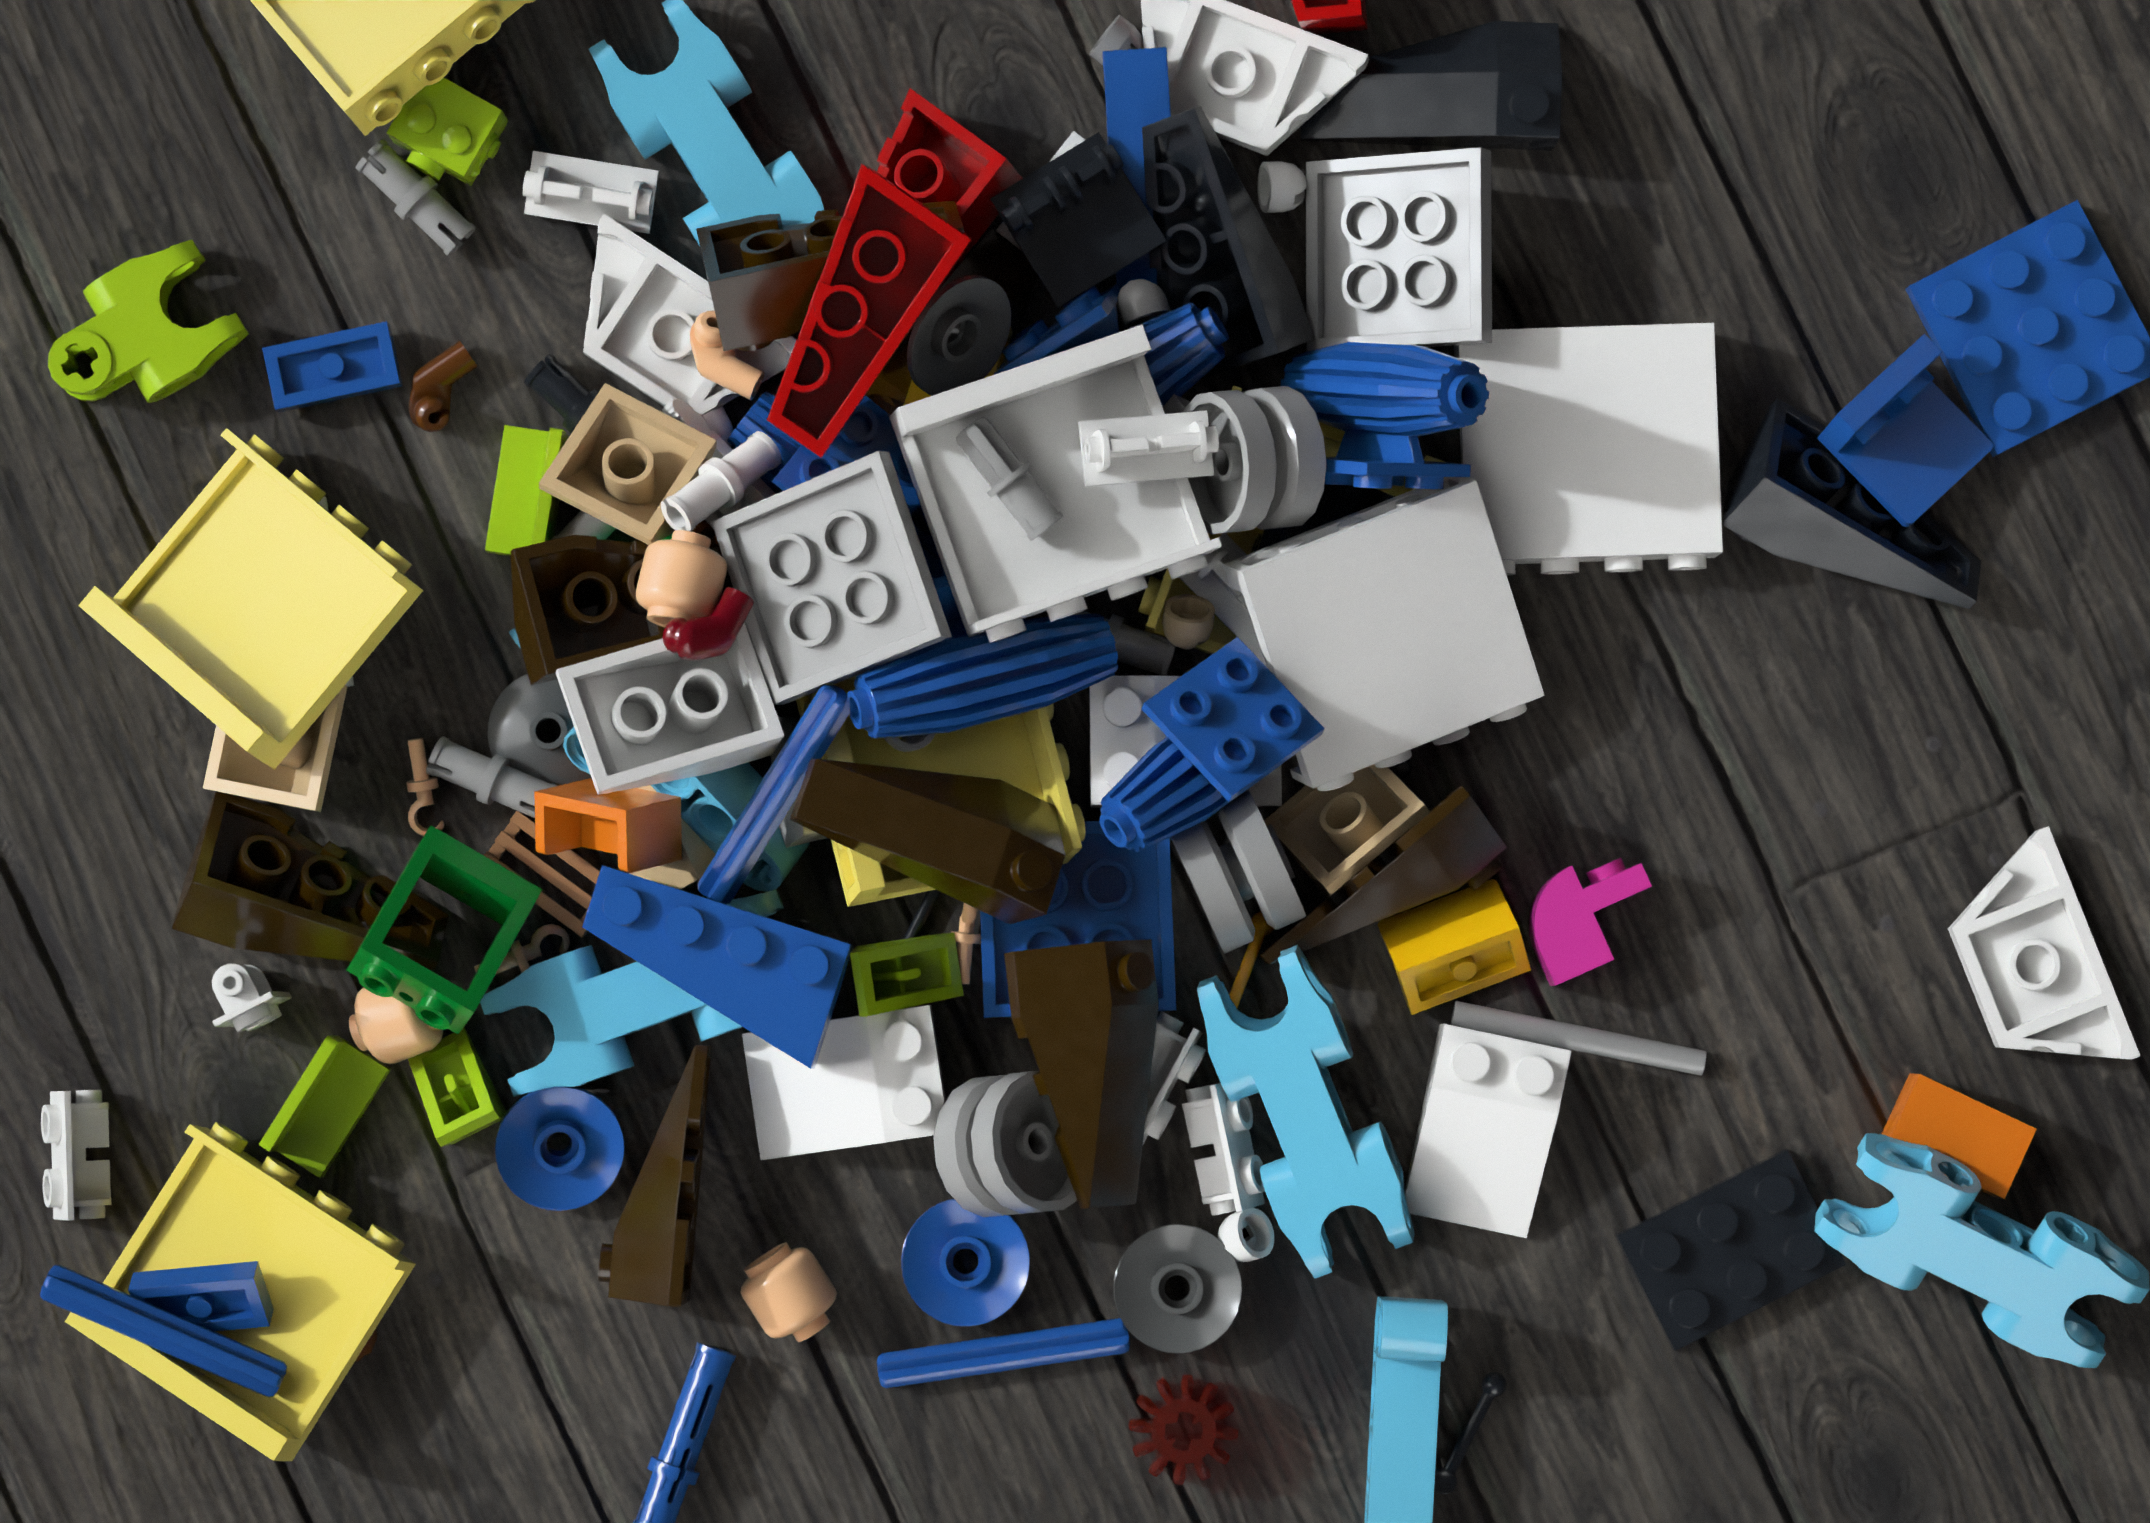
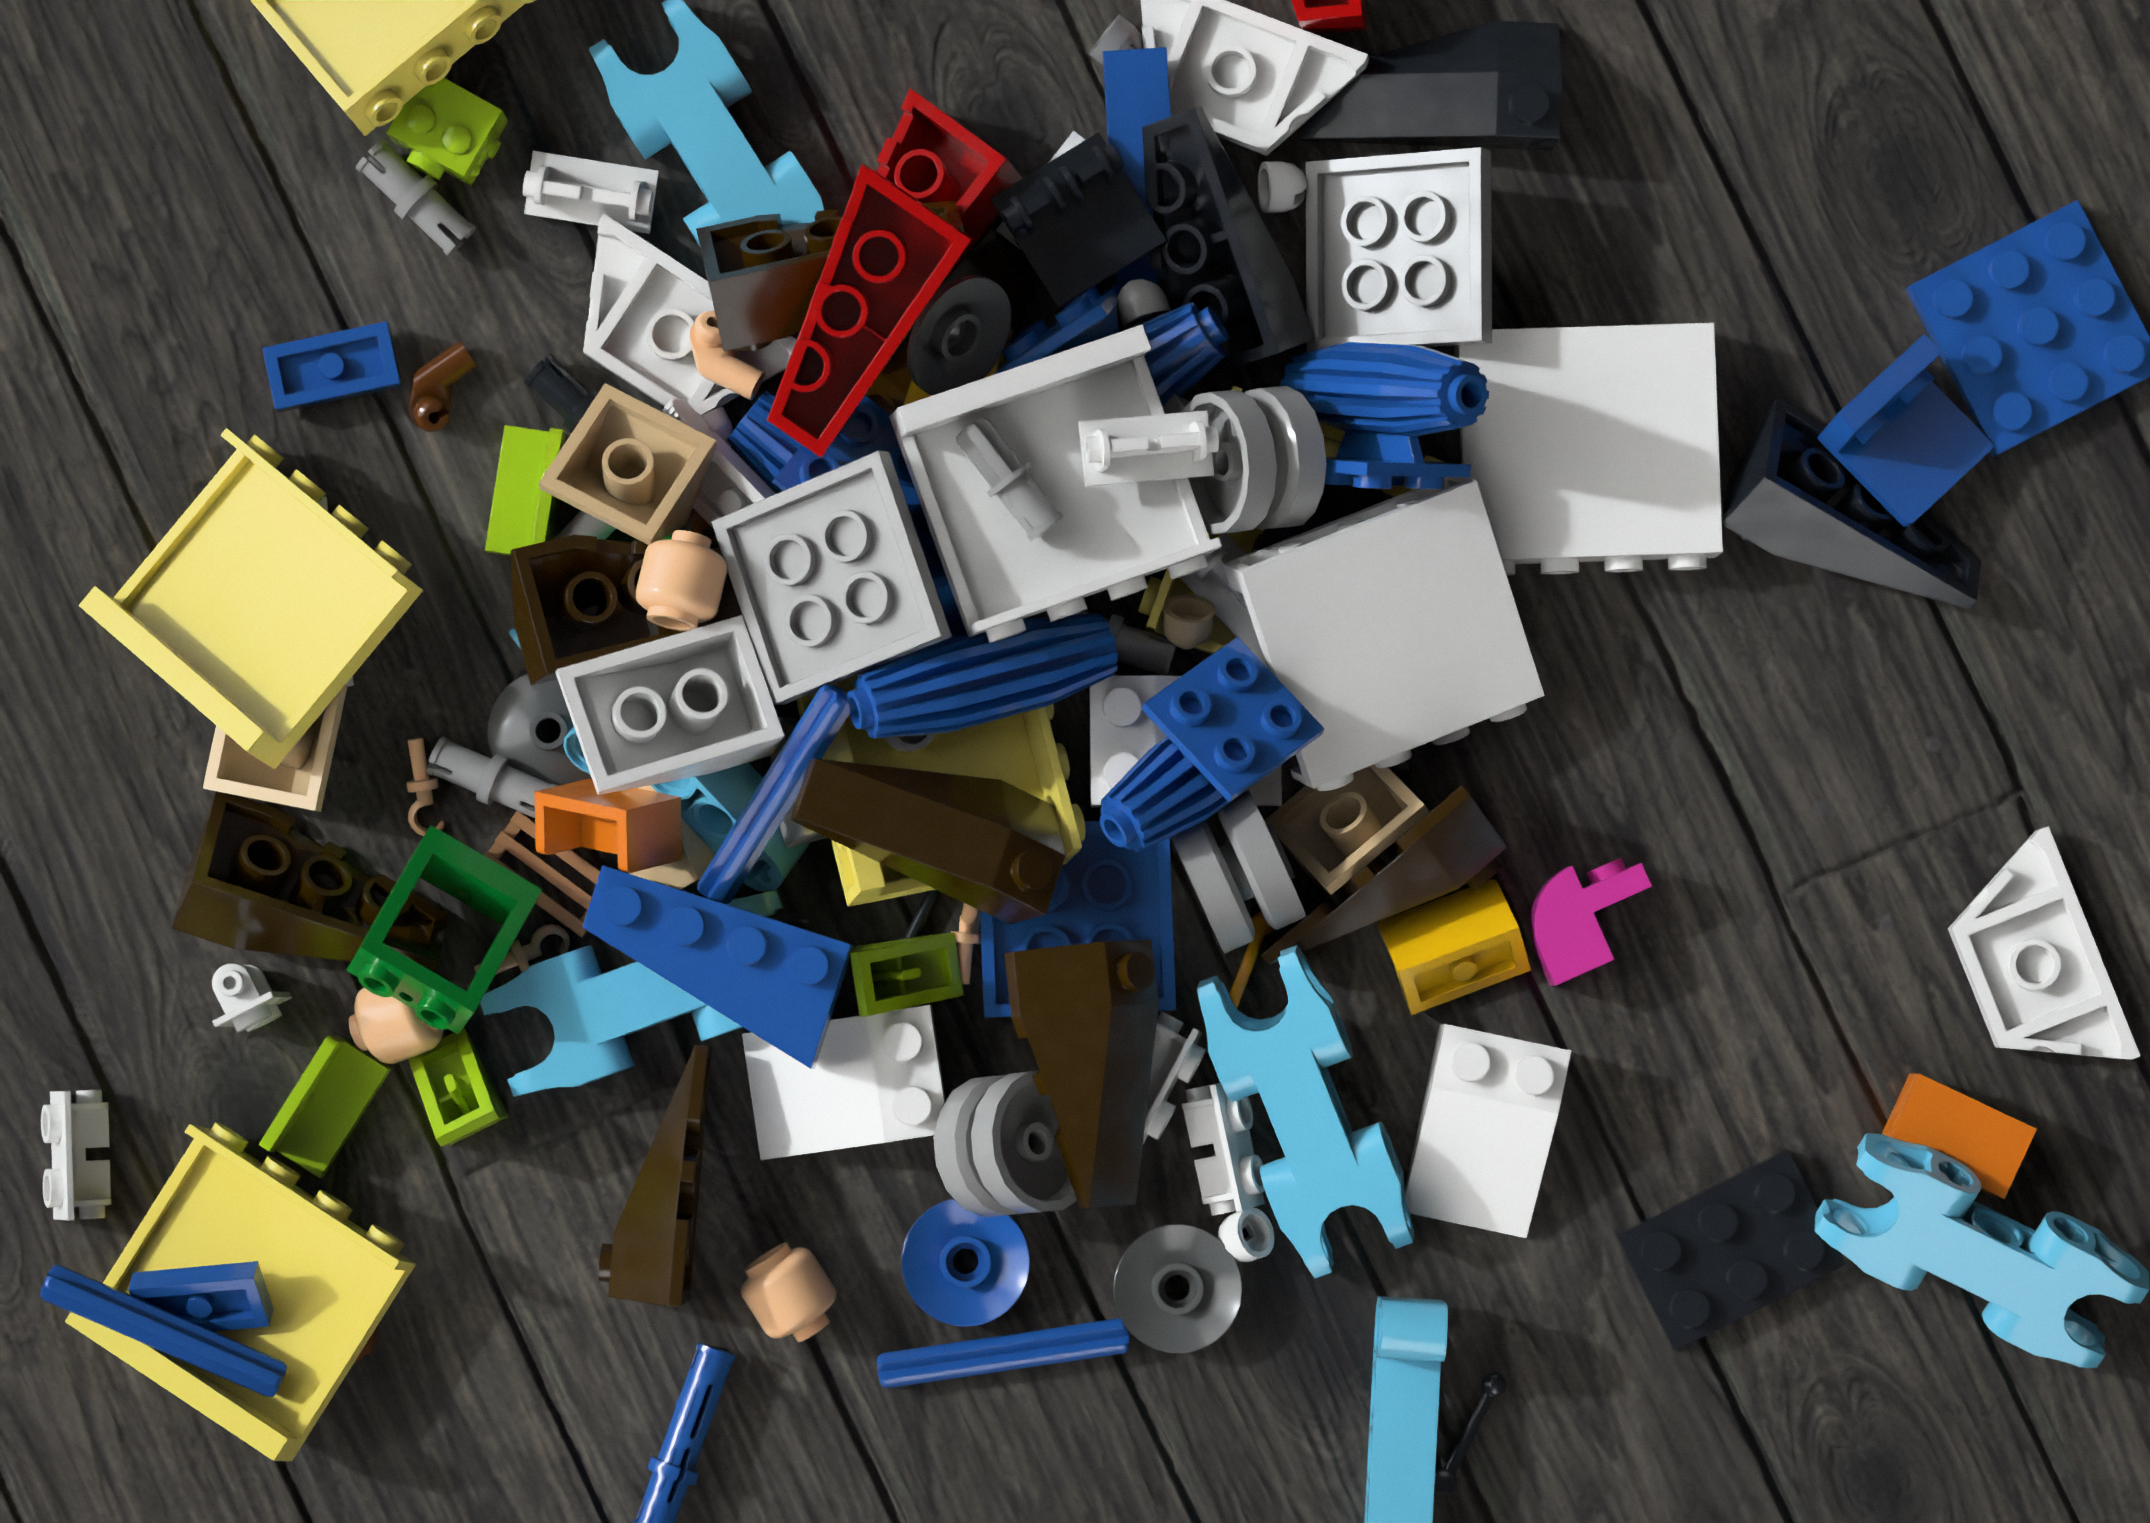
(135, 334): lime piece -> none
(566, 1176): blue dish -> none
(712, 634): dark red arm -> none
(721, 482): white pin -> none
(1198, 1444): clear red gear -> none
(1579, 1038): light grey bar -> none

